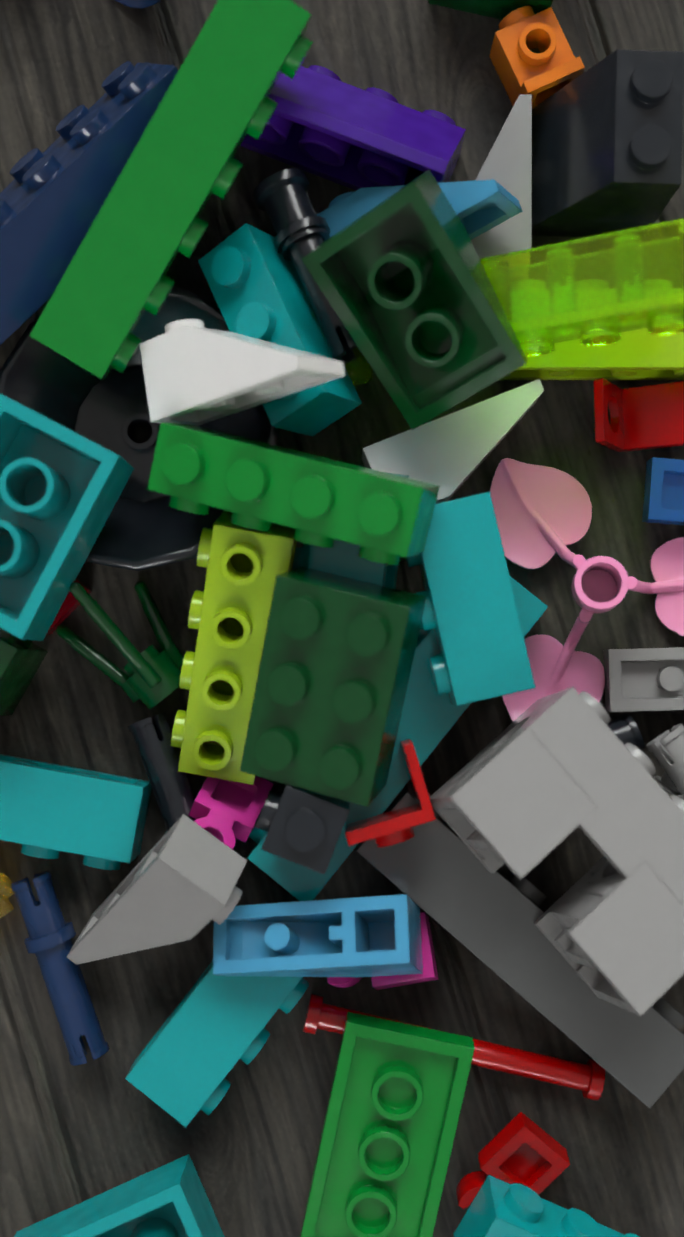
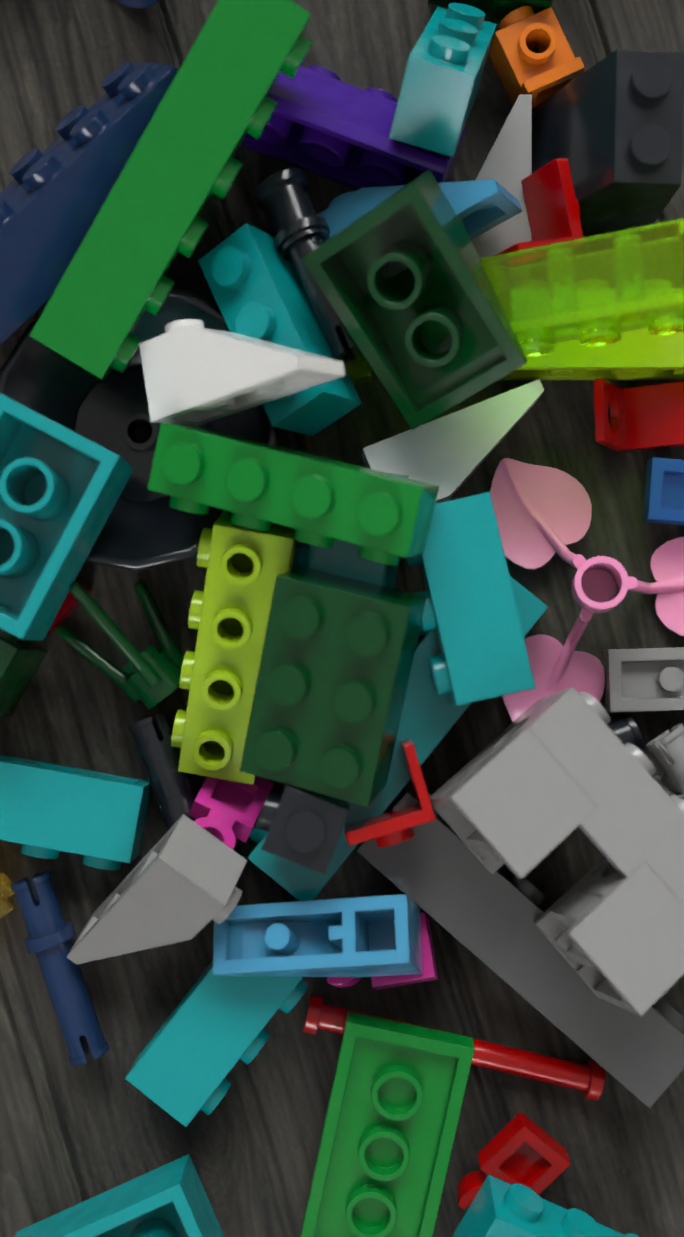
(443, 79): none -> teal brick
(550, 206): none -> red bracket

